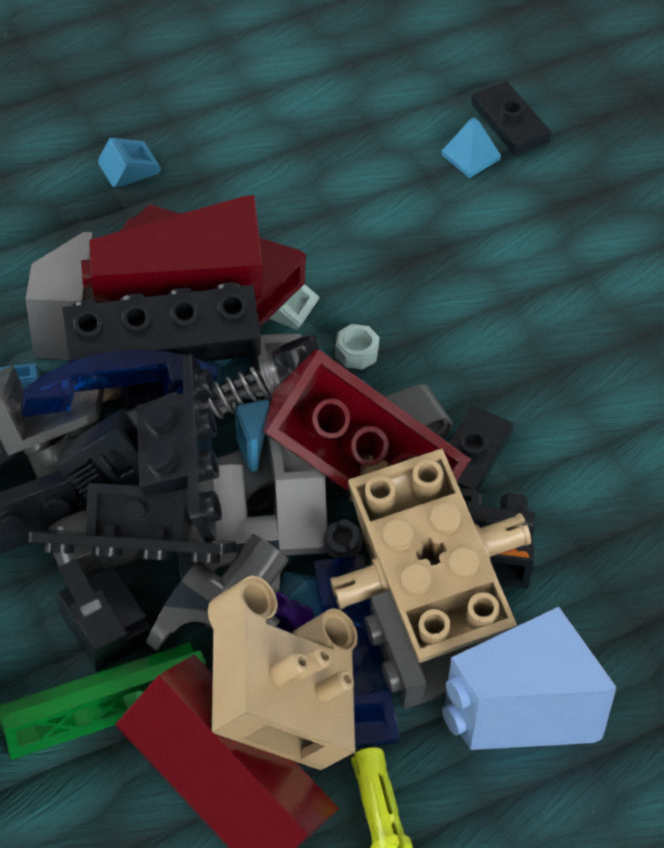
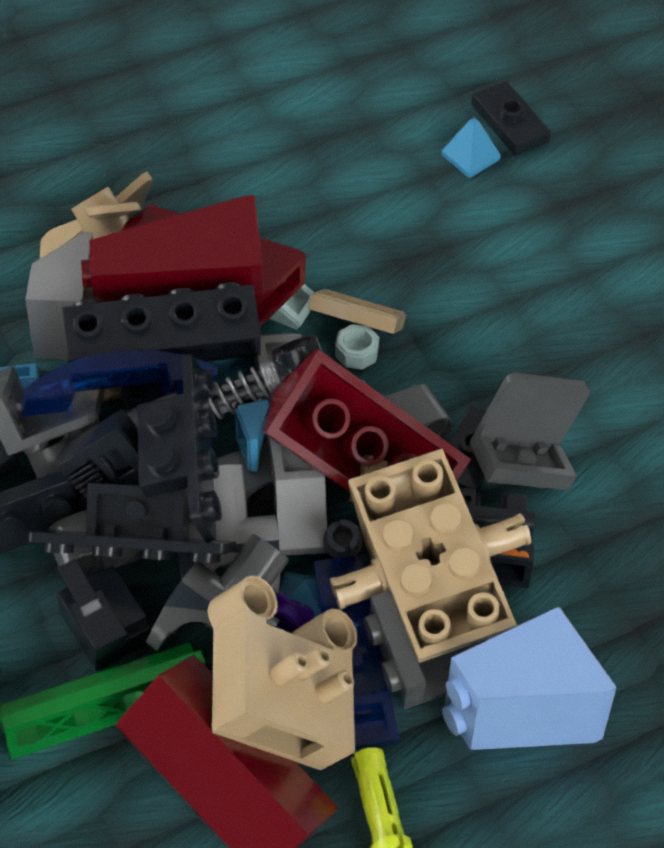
(100, 214): none -> tan piece
(127, 161): dark azure slope -> none
(357, 310): none -> tan tile
(525, 429): none -> dark grey bracket

